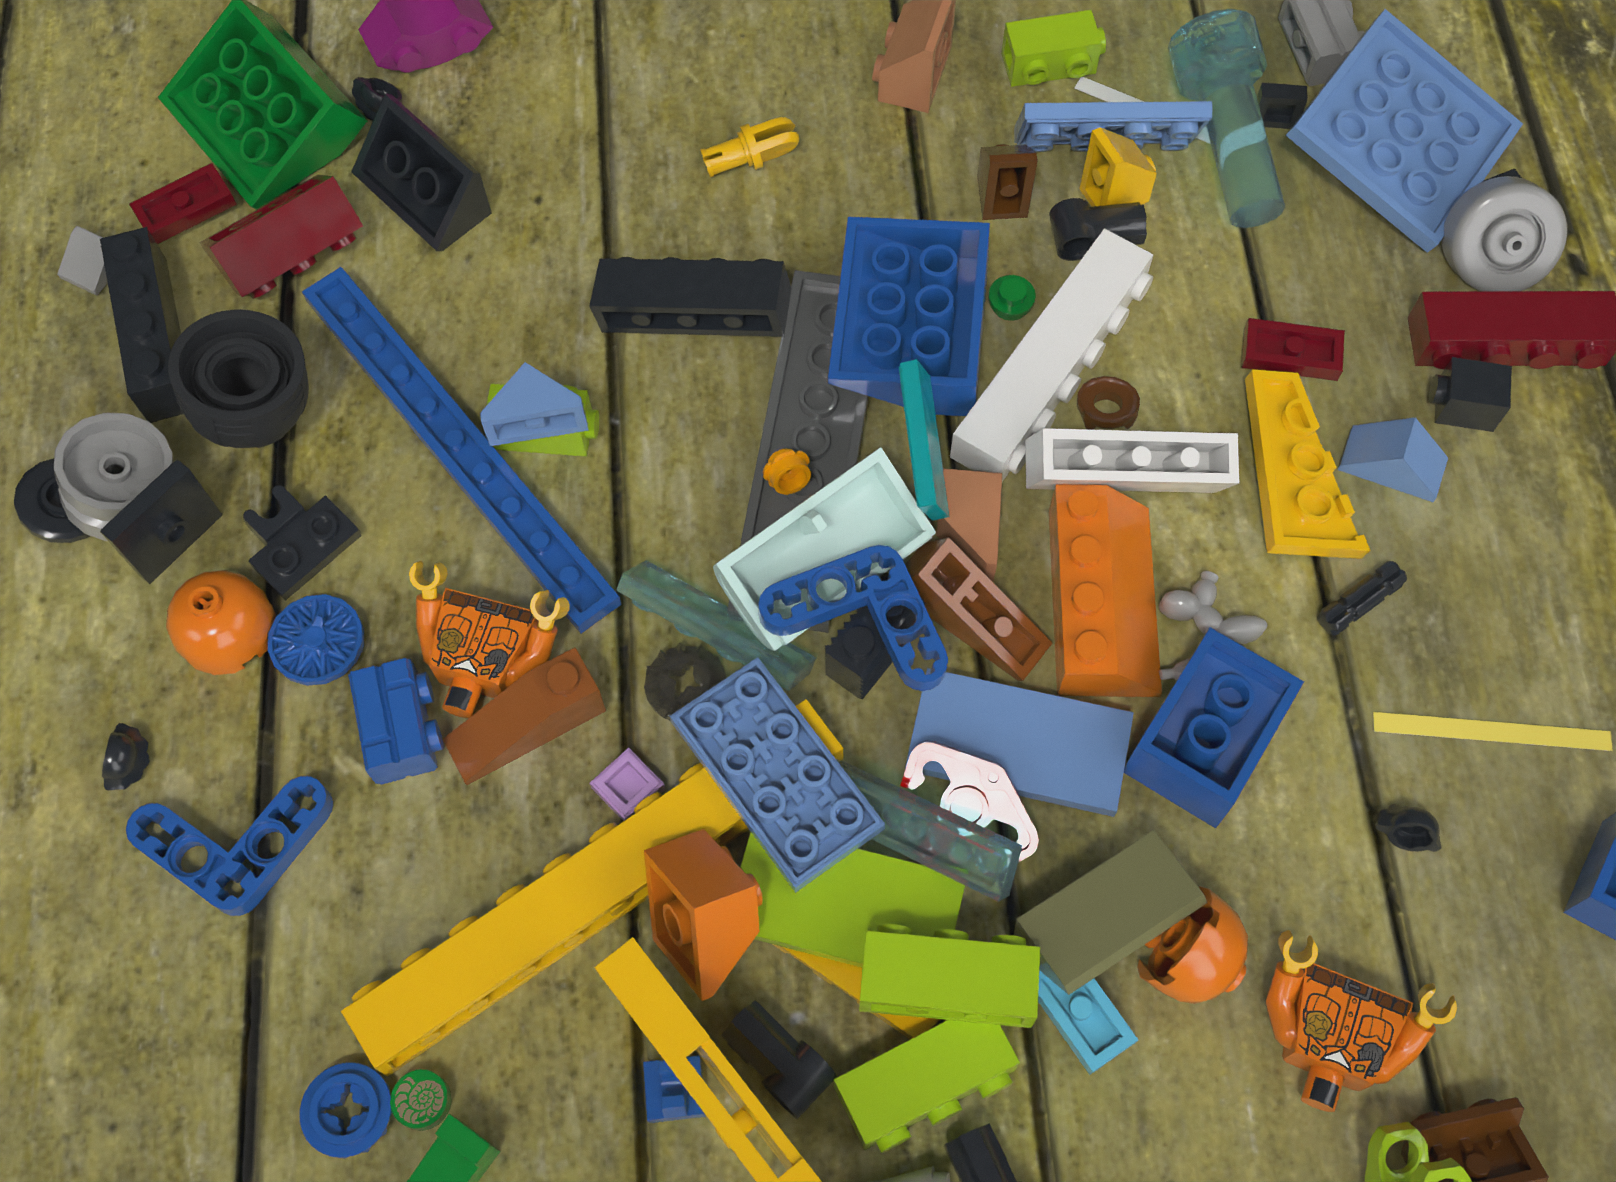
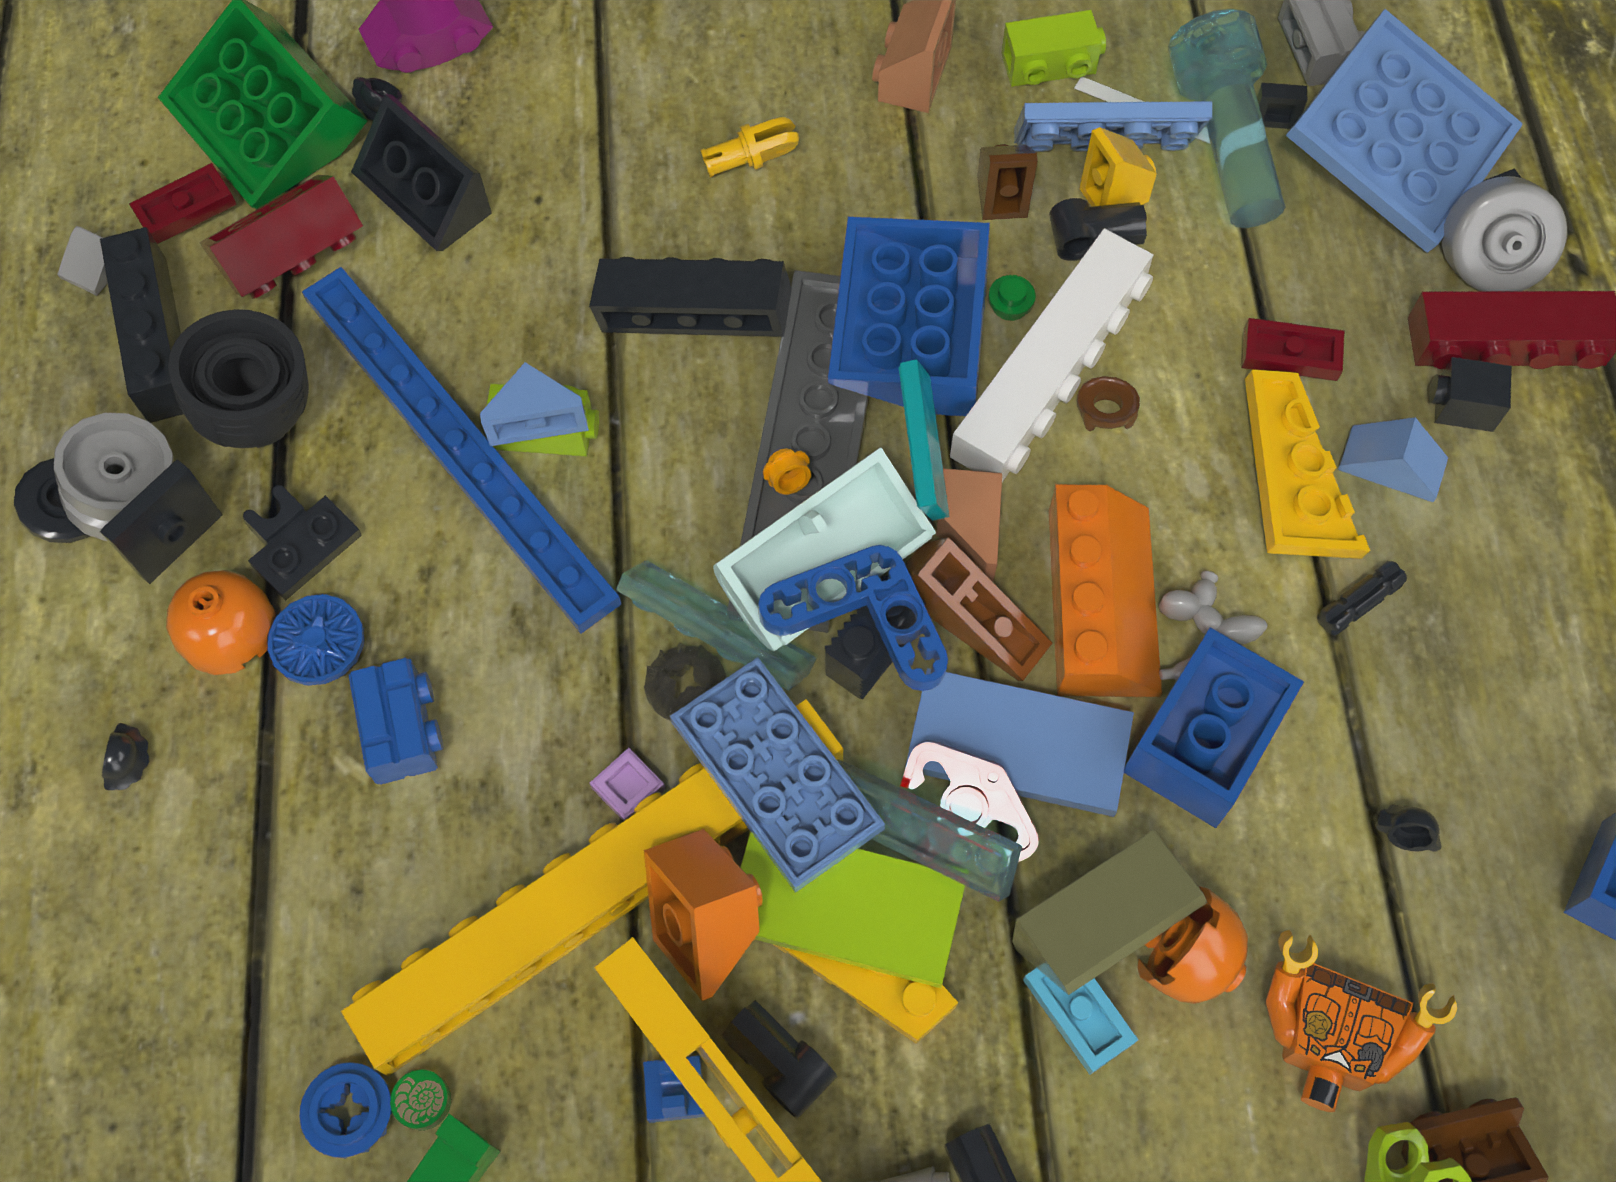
(227, 866): blue beam -> none
(480, 642): torso -> none
(526, 716): dark orange slope -> none
(924, 1080): lime brick -> none
(950, 976): lime brick -> none
(1133, 460): white brick -> none
(1492, 731): light yellow sticker -> none

